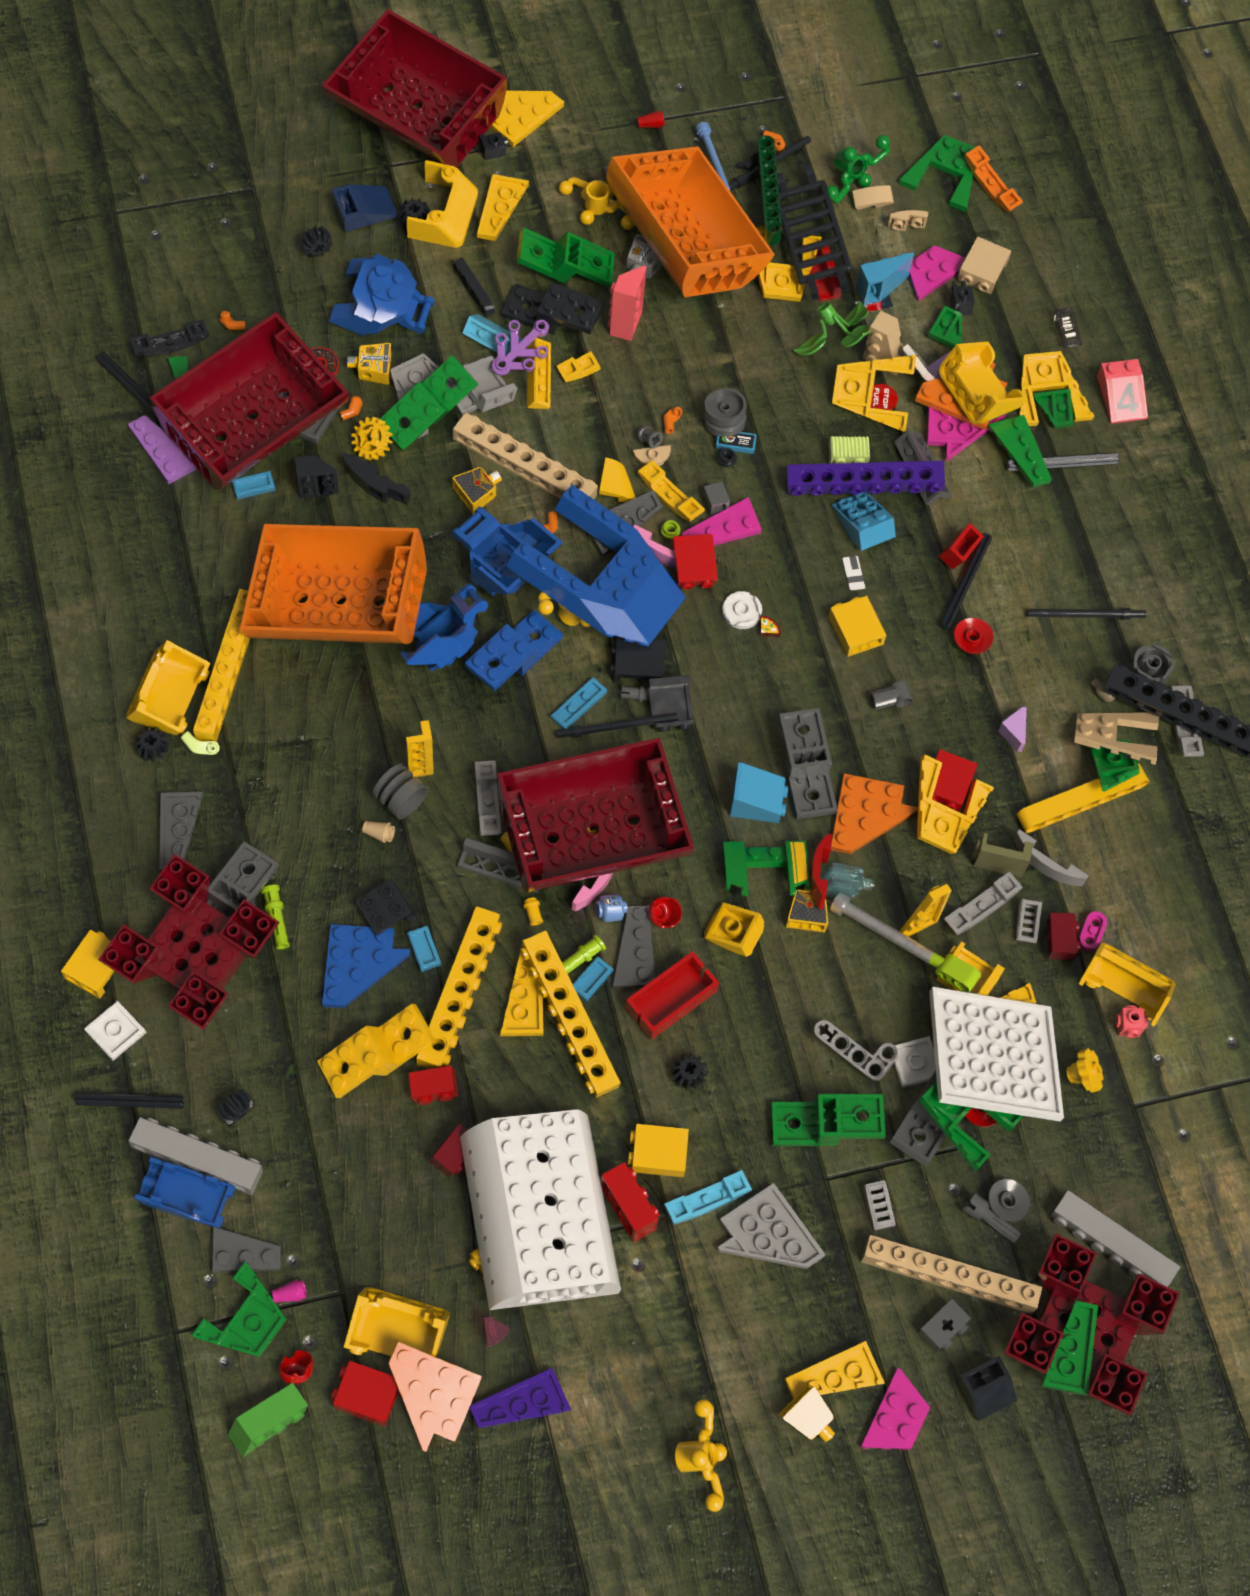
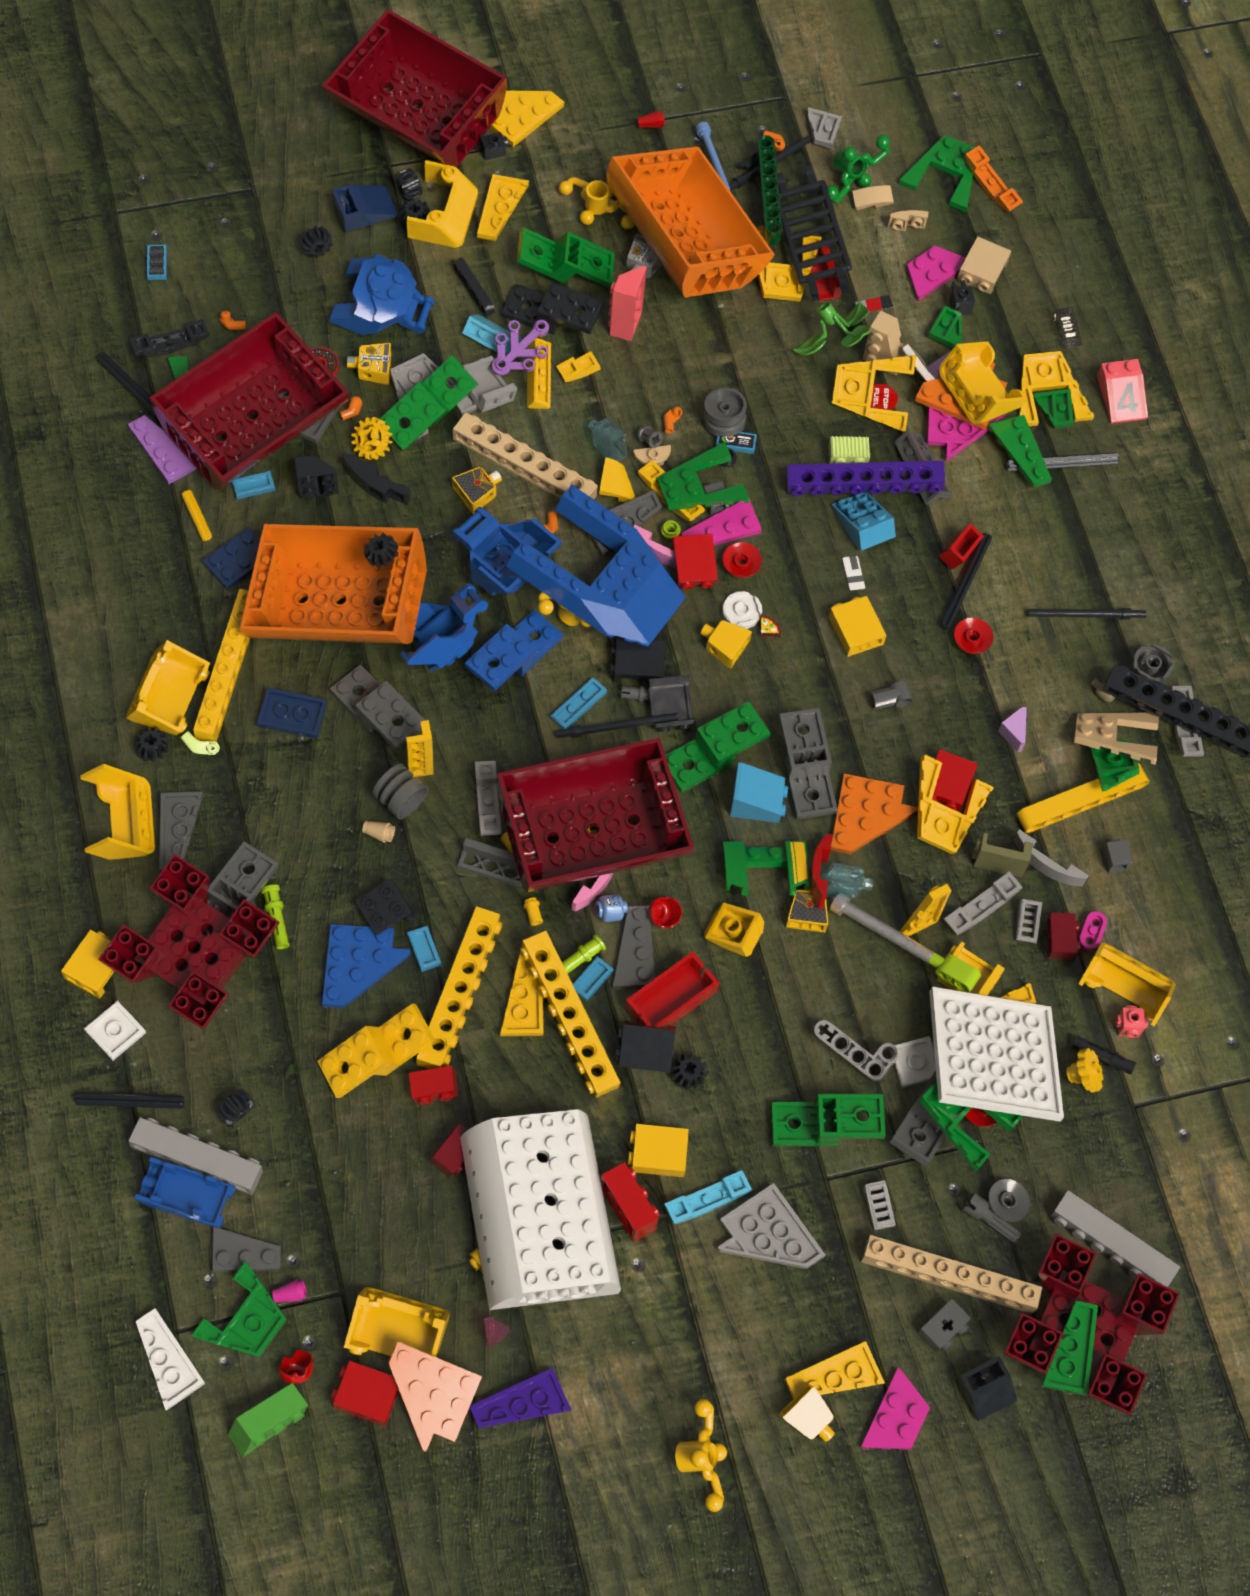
(129, 811): none -> yellow windscreen
(156, 262): none -> tile
(170, 1365): none -> white wing
(196, 515): none -> yellow axle
(234, 559): none -> dark blue plate
(292, 713): none -> dark blue plate
(377, 706): none -> dark grey bracket
(381, 550): none -> black gear
(408, 184): none -> black gear
(609, 439): none -> clear light blue torso
(646, 1047): none -> black panel
(684, 490): none -> green wing
(716, 746): none -> green bracket
(726, 641): none -> yellow torso
(744, 553): none -> red dish
(823, 126): none -> light grey wing
(881, 277): dark azure slope -> none
(1107, 1056): none -> black pin
(1117, 855): none -> dark grey brick

